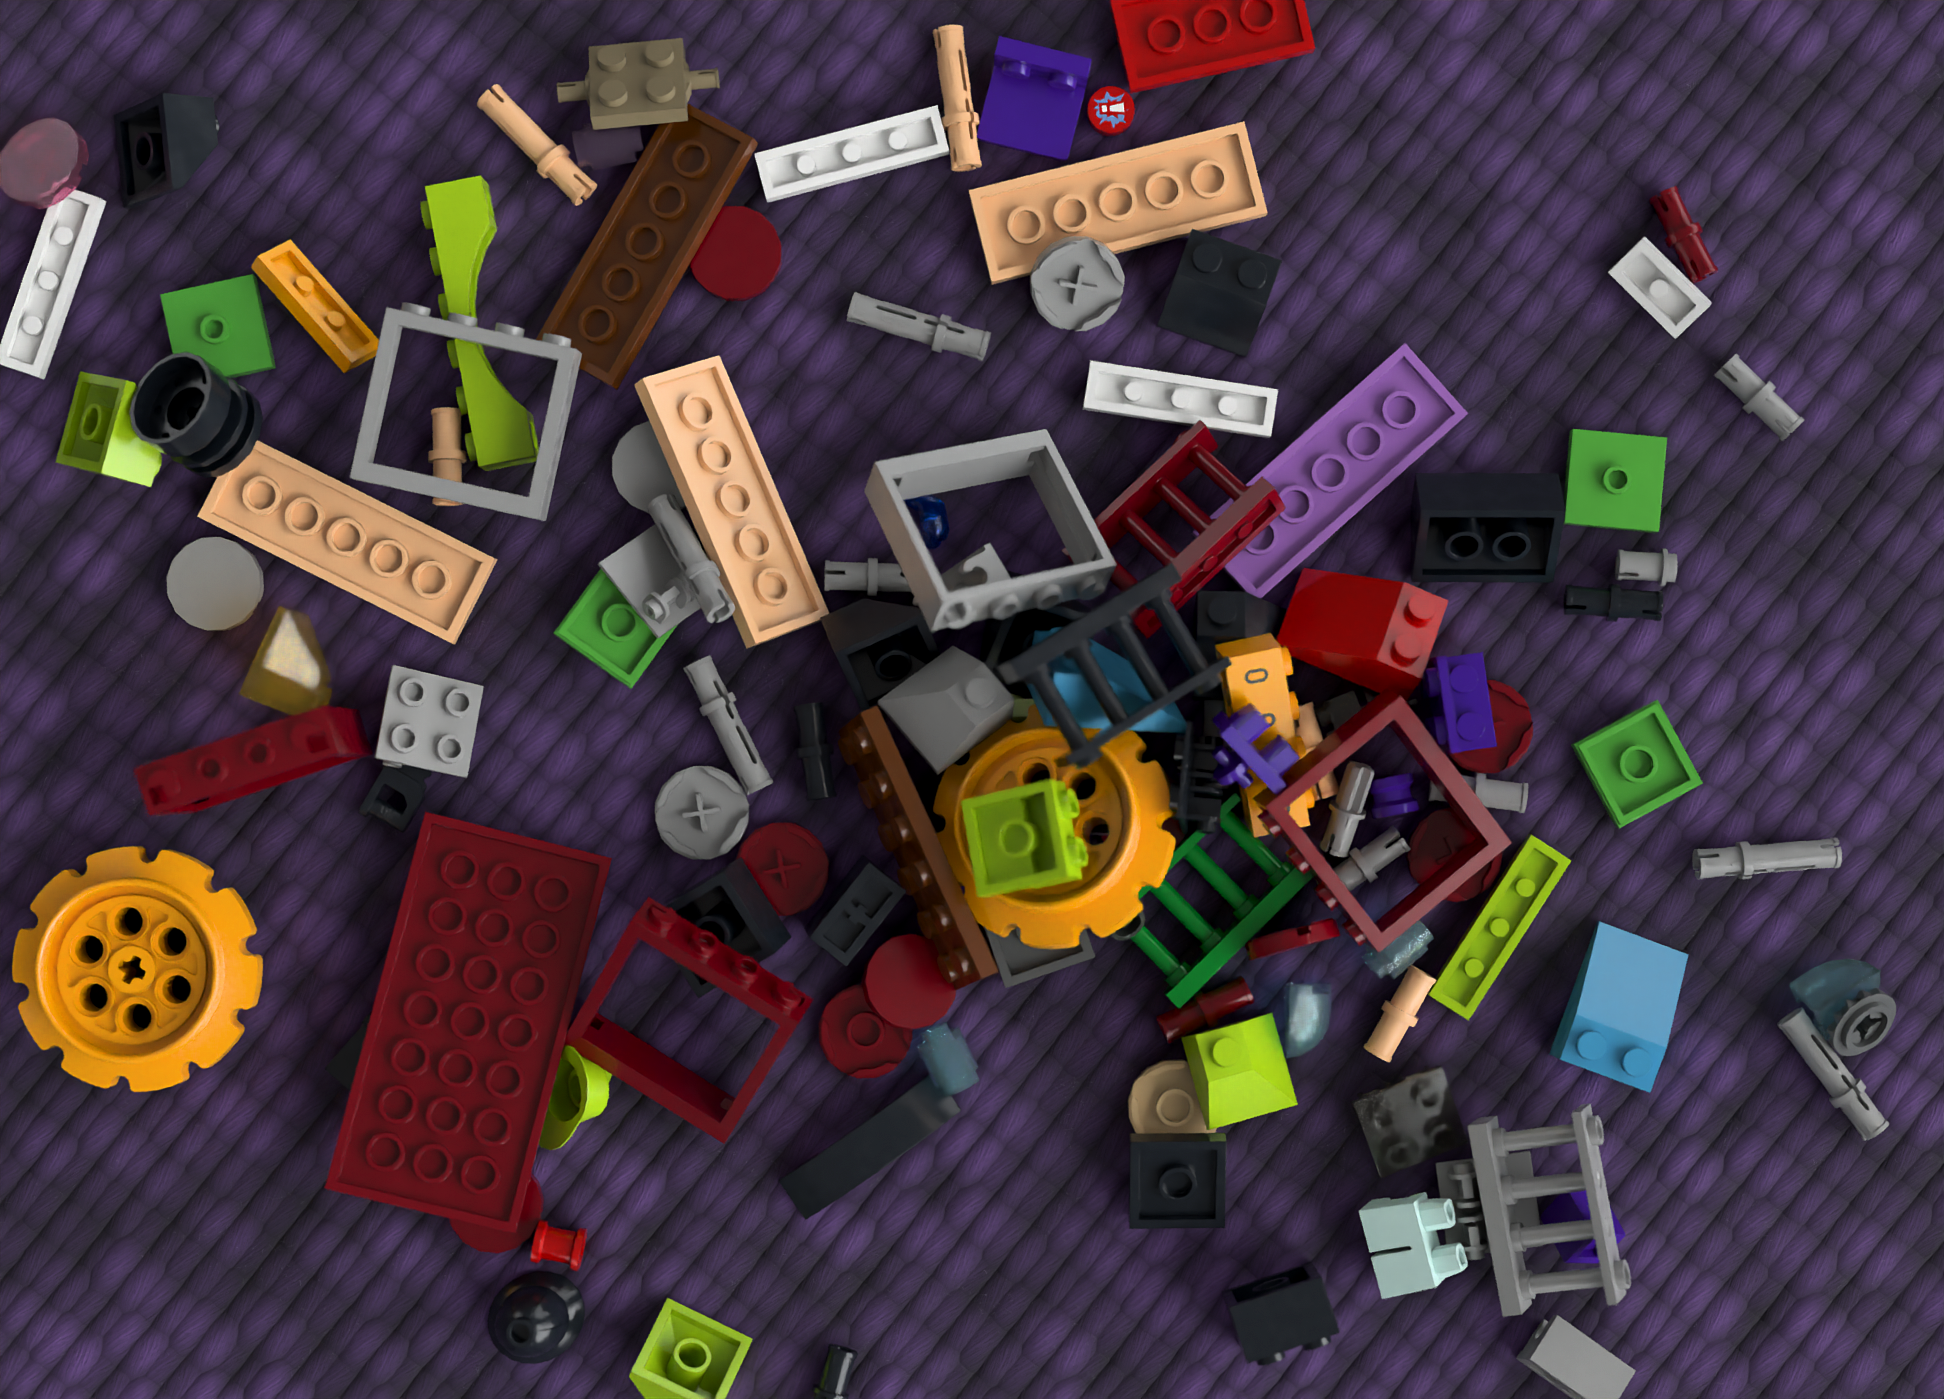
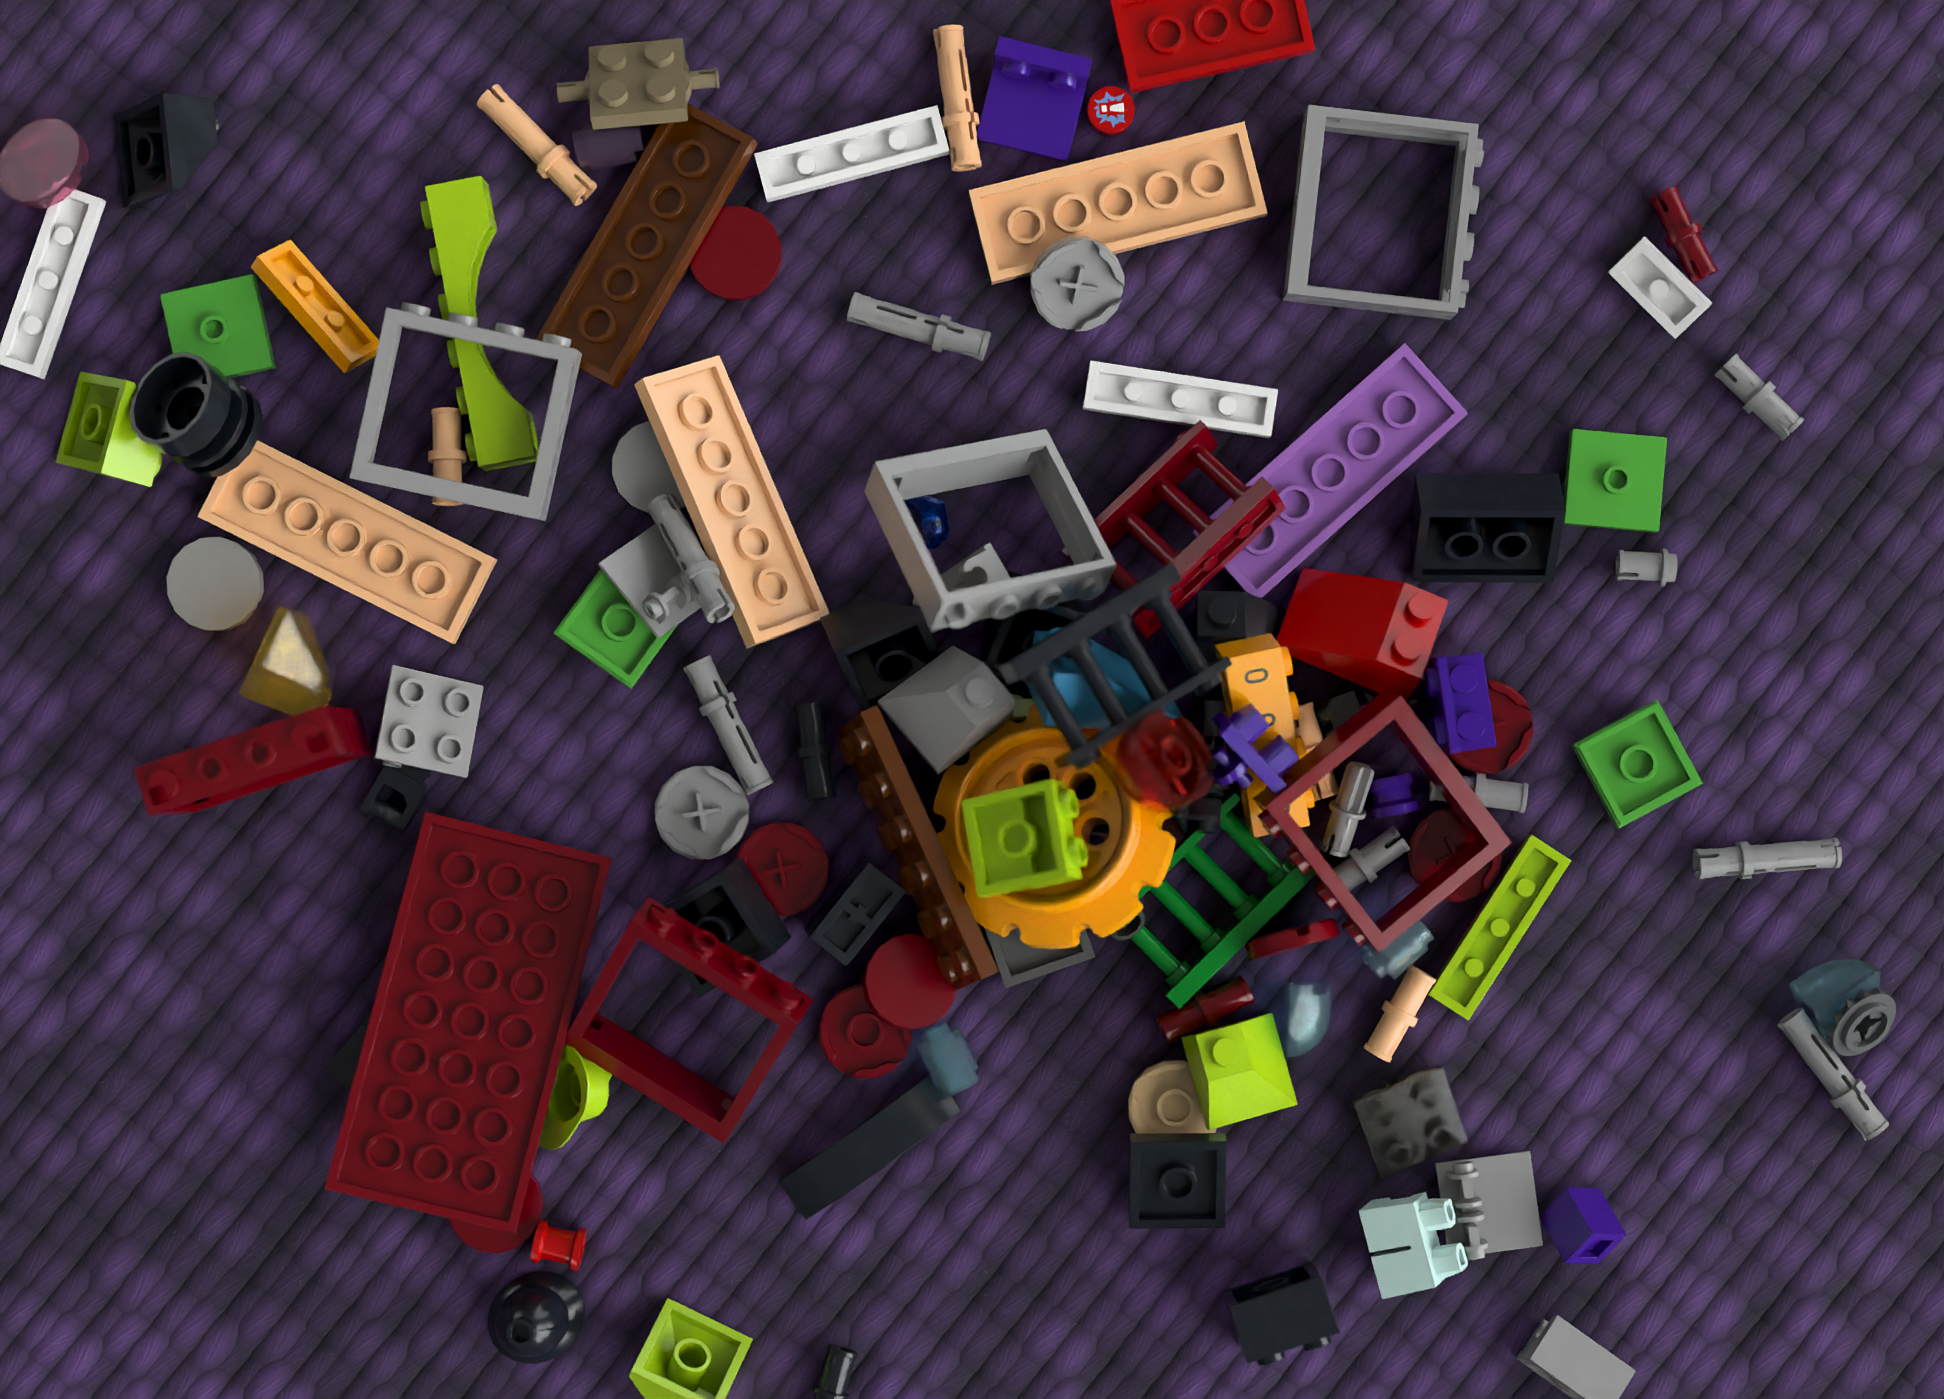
(60, 974): light orange piece -> none
(865, 577): light grey pin -> none
(1163, 763): none -> clear red cylinder
(1219, 293): black slope -> none
(1463, 201): none -> light grey window
(1510, 1239): light grey fence -> none
(1613, 602): black pin -> none
(1621, 1007): dark azure slope -> none

